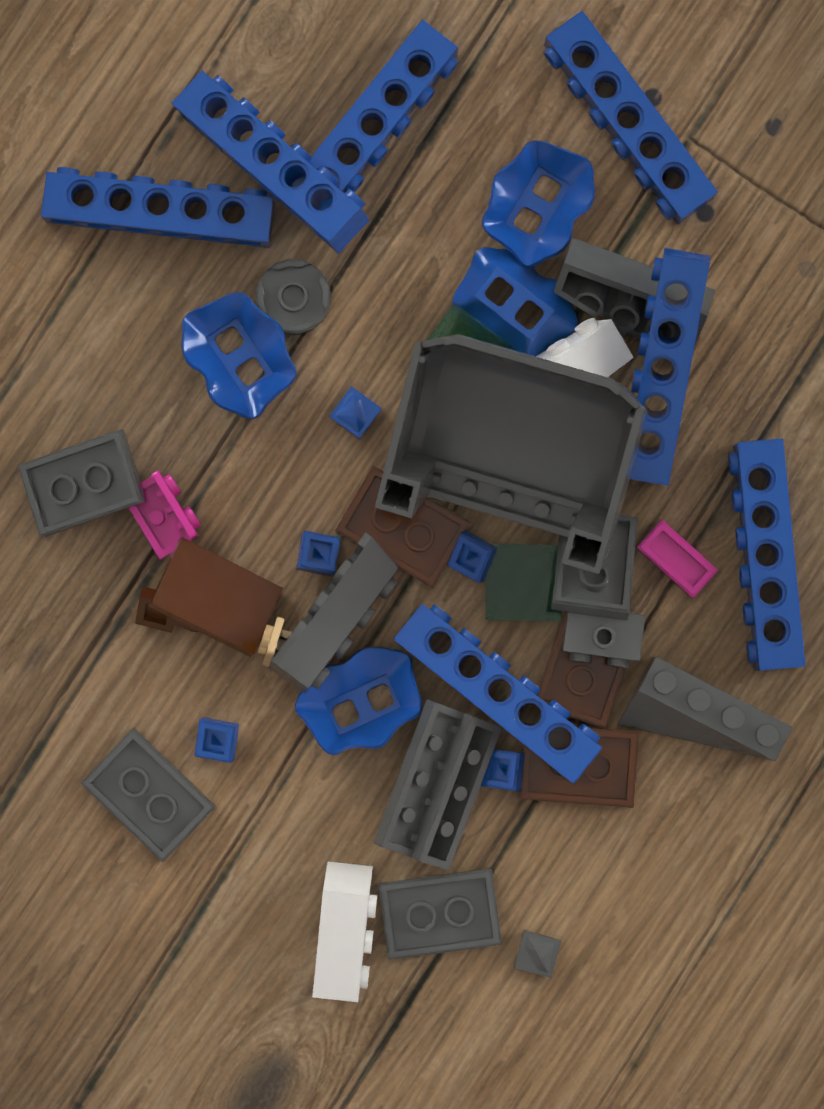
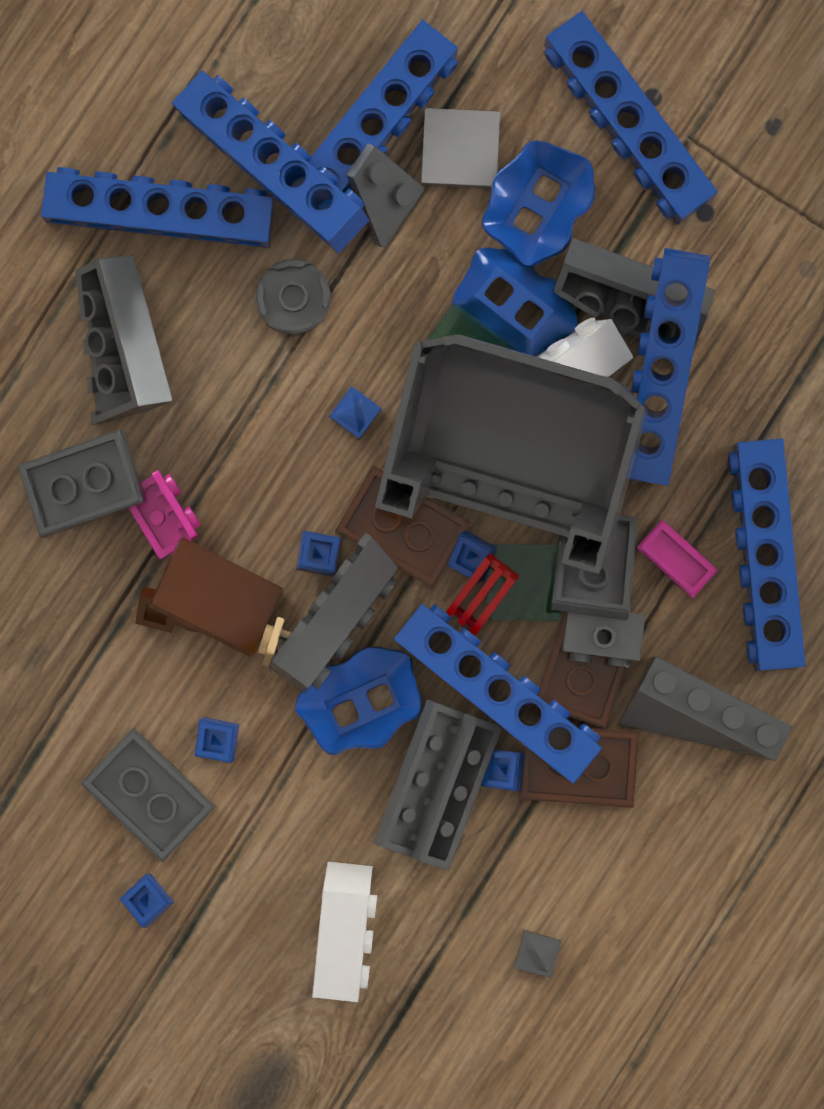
(119, 340): none -> dark grey wedge
(146, 900): none -> blue tile
(262, 341): blue piece -> none
(384, 190): none -> dark grey wing
(440, 913): dark grey tile -> none
(460, 147): none -> light grey tile
(465, 616): none -> red tile

